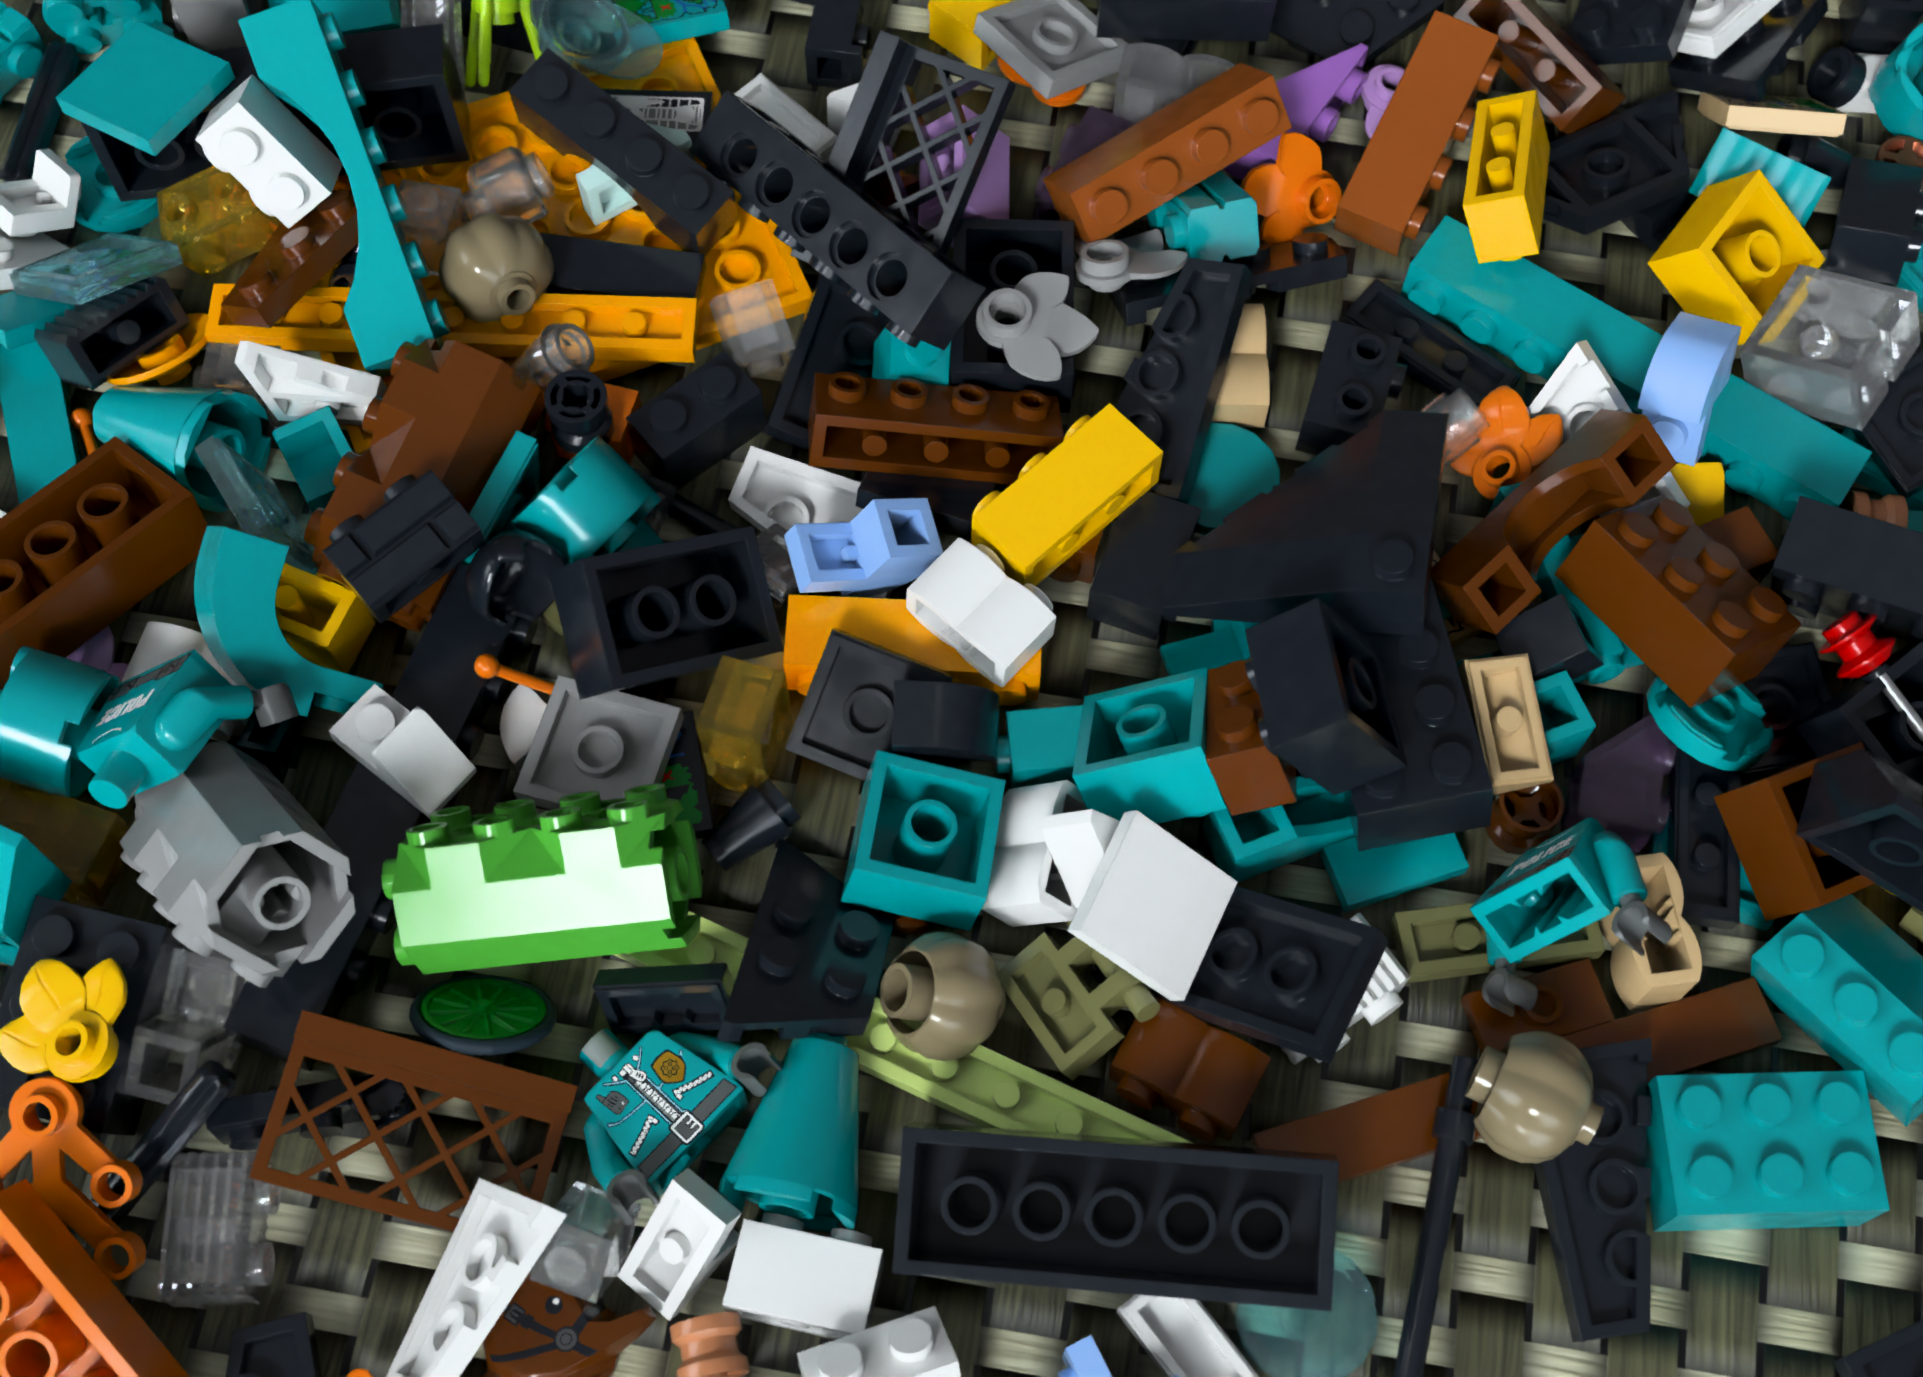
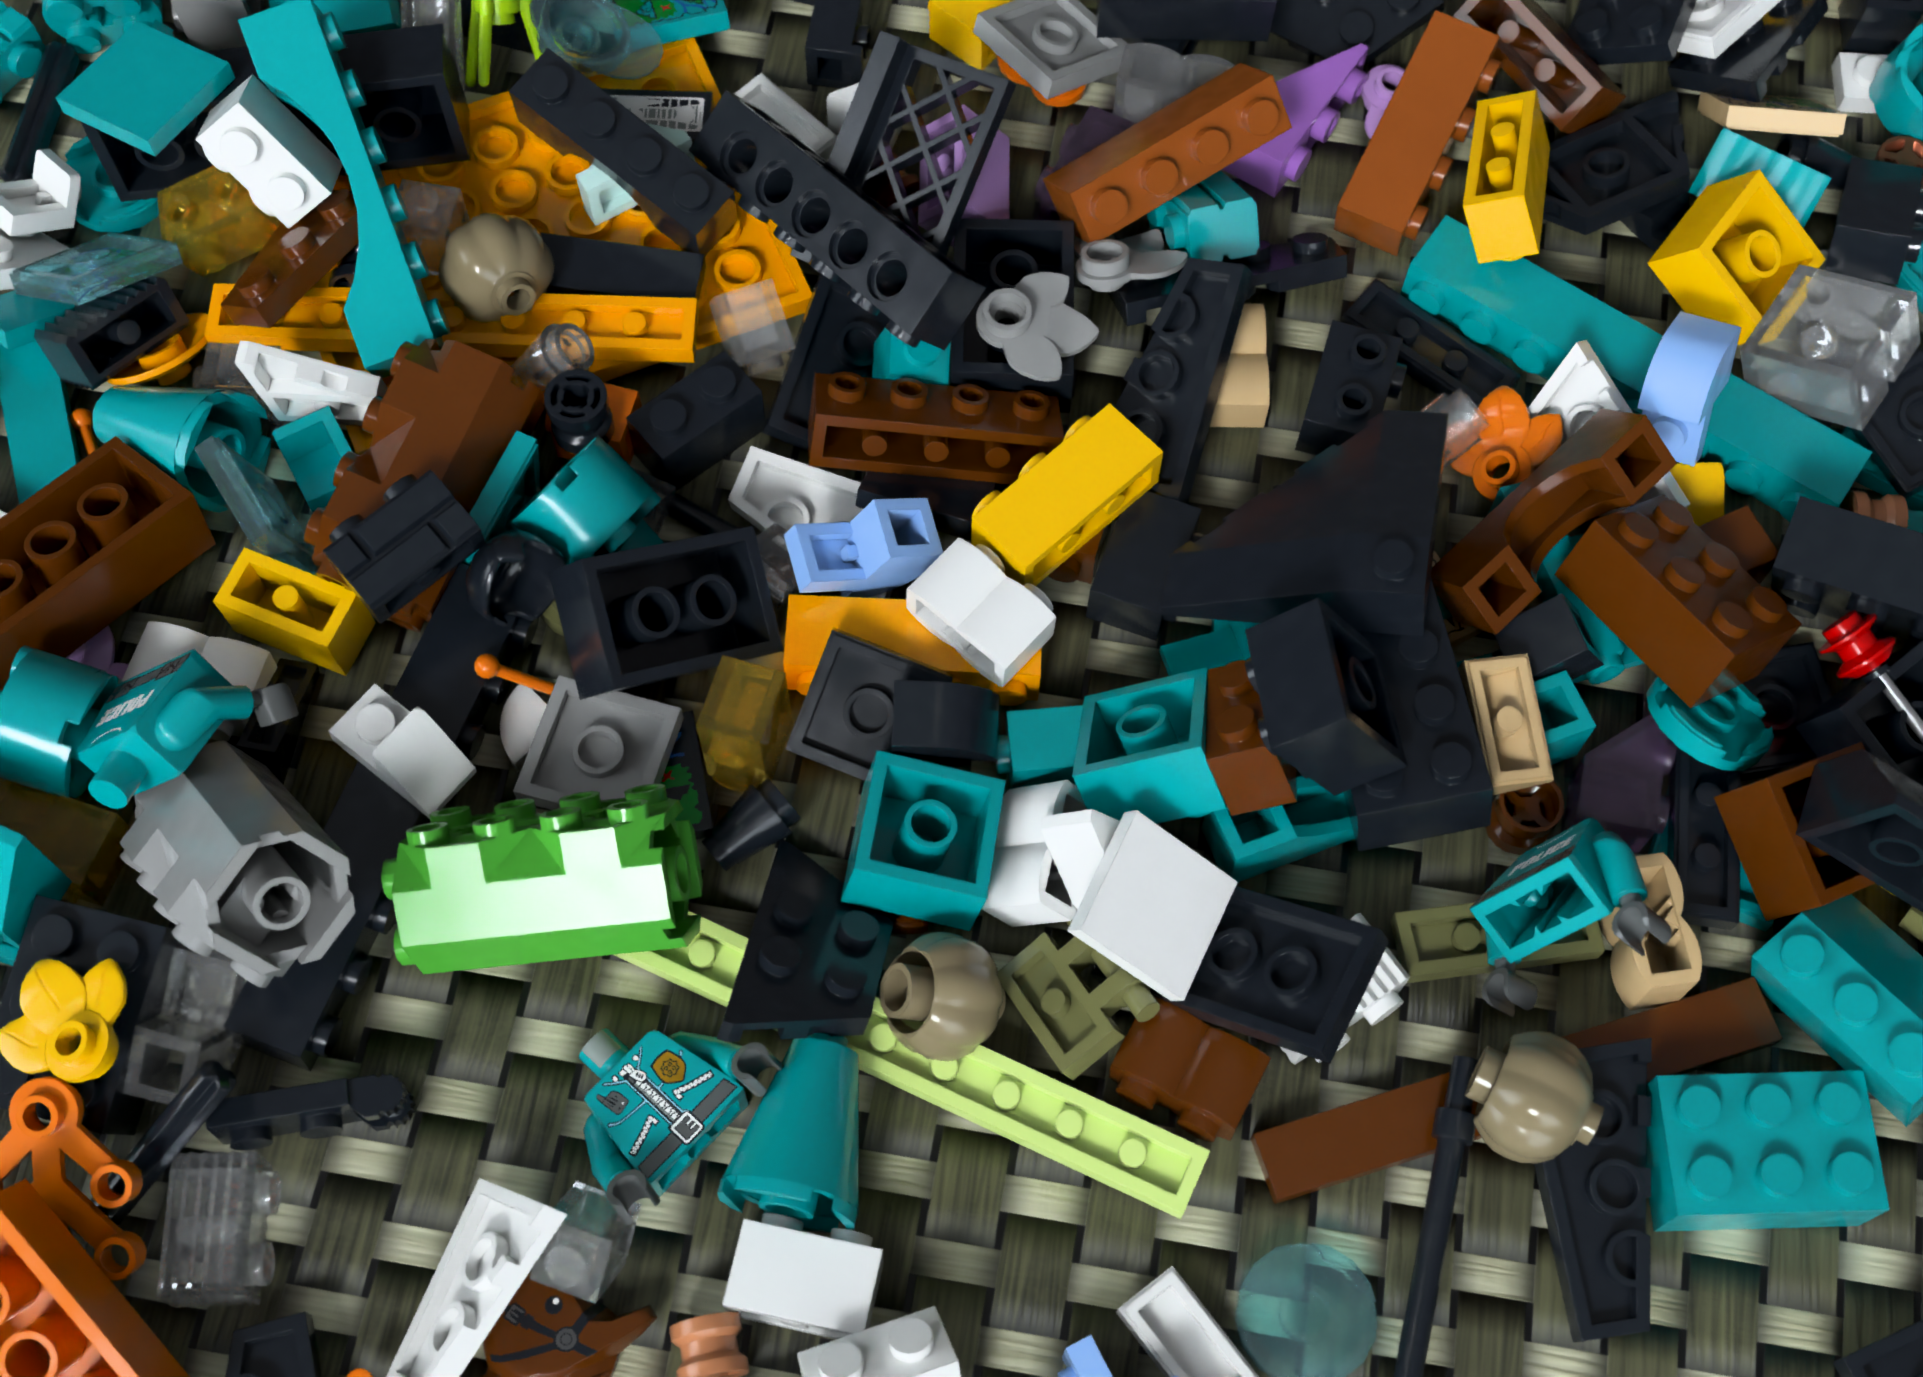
(239, 622): teal arch -> none
(418, 1066): reddish brown fence -> none
(483, 1014): green wheel -> none
(509, 185): clear head -> none
(664, 997): black plate -> none
(681, 1244): white slope -> none
(1117, 1215): black brick -> none
(1230, 473): teal tile -> none
(1292, 190): orange plate -> none
(1390, 870): teal tile -> none
(1565, 1004): reddish brown plate -> none
(1836, 77): black tile -> none

